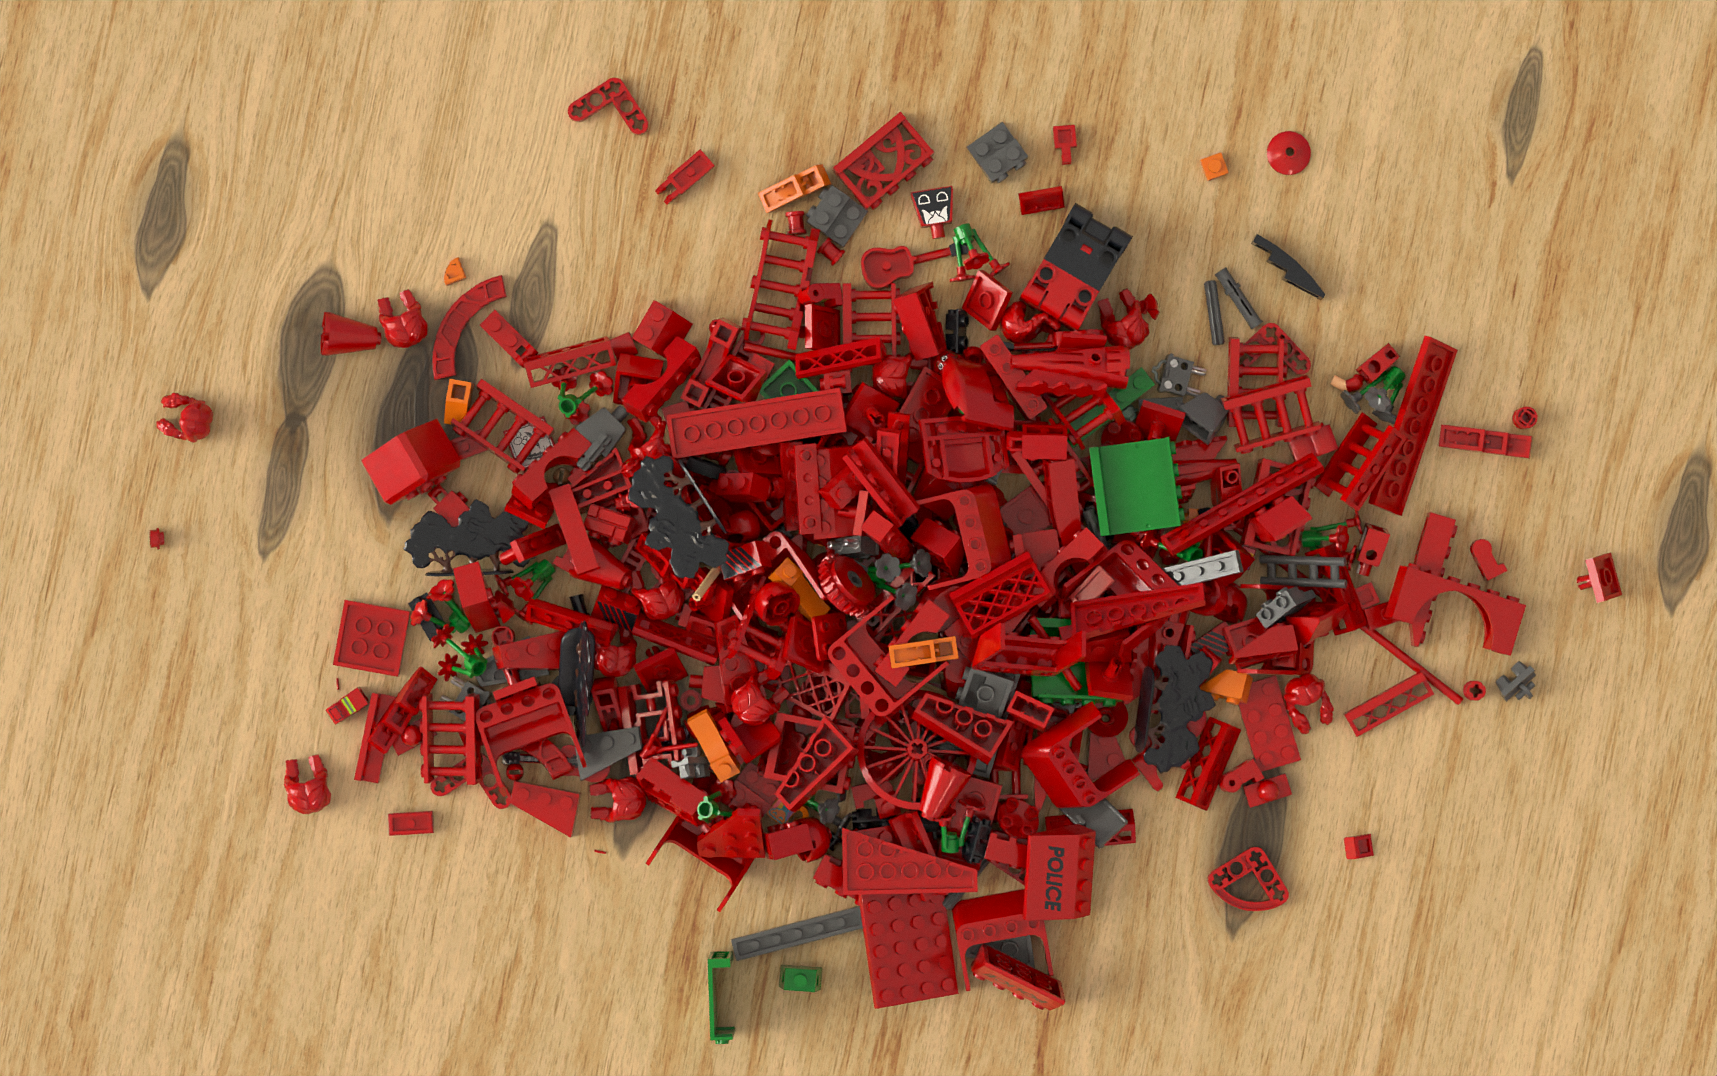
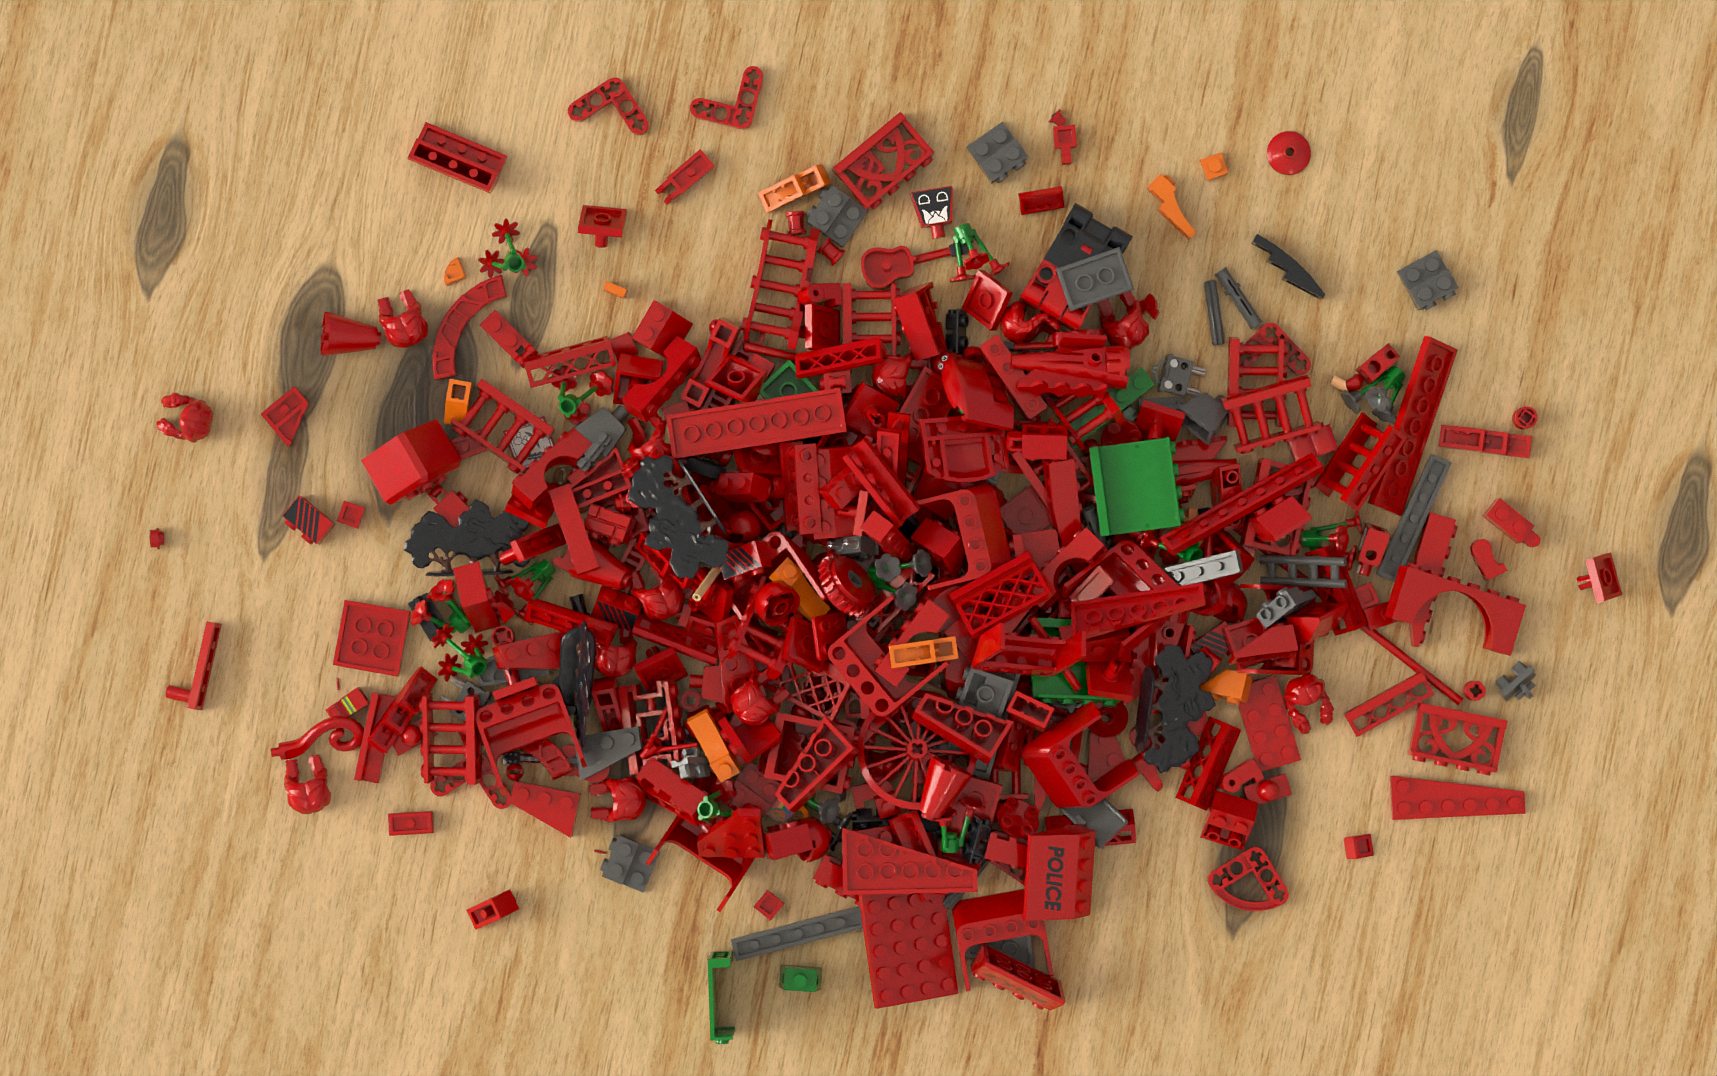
(196, 696): none -> red piece
(286, 414): none -> red wing
(297, 747): none -> red plant
(308, 520): none -> brick
(351, 514): none -> red plate
(457, 158): none -> red brick
(492, 909): none -> red slope
(514, 260): none -> red plant
(602, 223): none -> red tile
(615, 290): none -> orange tile
(628, 863): none -> dark grey plate
(733, 111): none -> red beam
(768, 905): none -> red plate
(1057, 118): none -> red piece
(1089, 443): none -> red hinge
(1094, 279): none -> dark grey tile
(1164, 190): none -> orange slope
(1229, 820): none -> red slope
(1414, 517): none -> dark grey plate
(1428, 281): none -> dark grey plate
(1436, 799): none -> red wing
(1485, 726): none -> red fence
(1511, 523): none -> red brick

